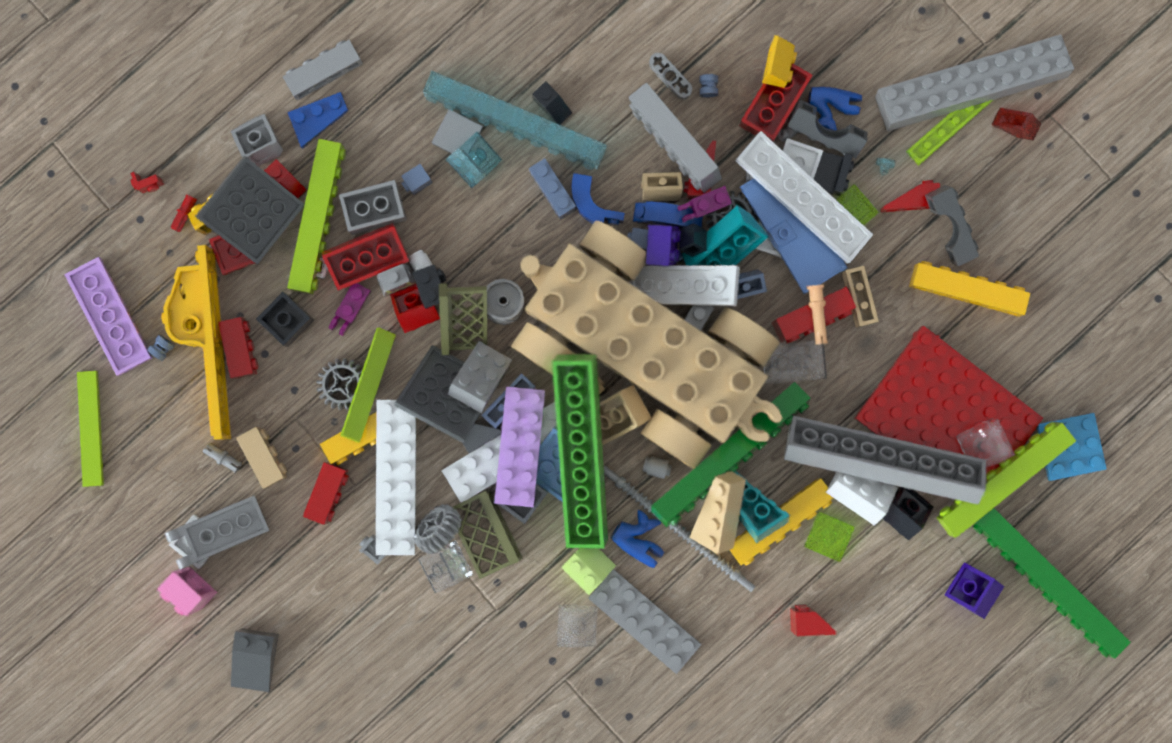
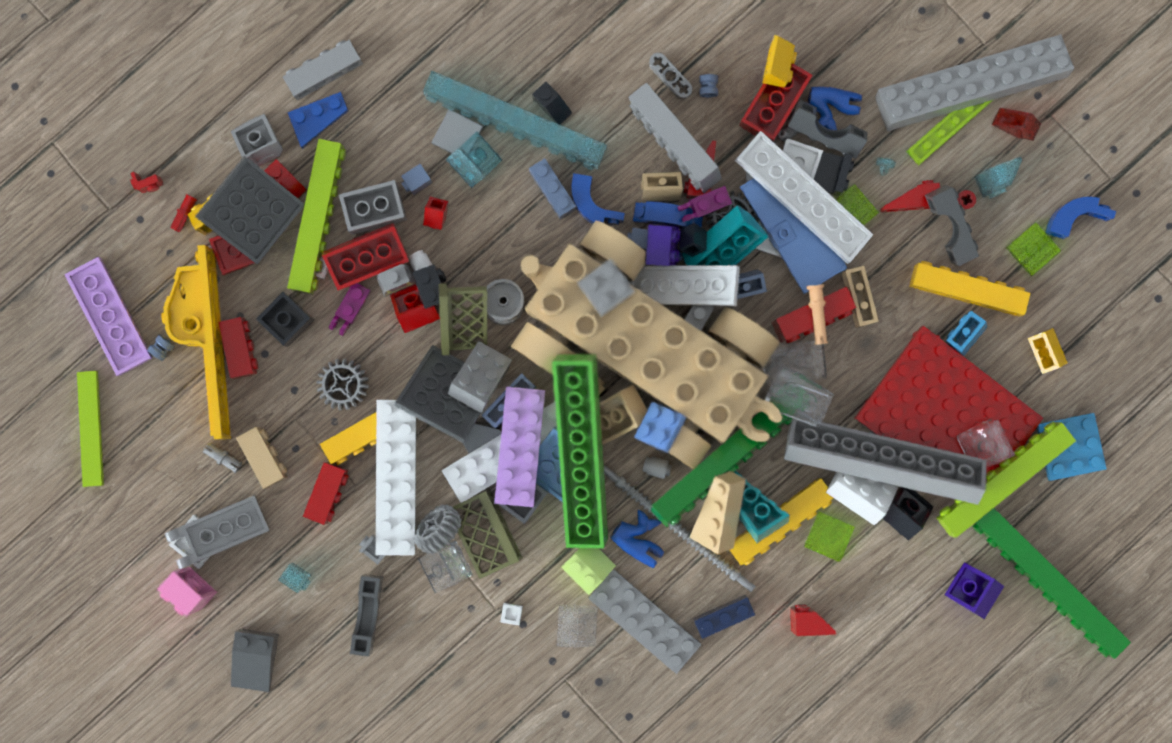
(295, 578): none -> clear light blue brick
(368, 385): lime tile -> none
(368, 608): none -> dark grey arch
(435, 213): none -> red brick
(511, 614): none -> white tile
(606, 288): none -> light grey brick
(660, 427): none -> medium blue plate
(724, 616): none -> dark blue brick
(799, 396): none -> clear slope
(967, 333): none -> dark azure brick
(970, 199): none -> red bush
(996, 179): none -> clear light blue slope
(1033, 249): none -> clear neon green tile
(1047, 350): none -> yellow brick
(1063, 218): none -> blue arch

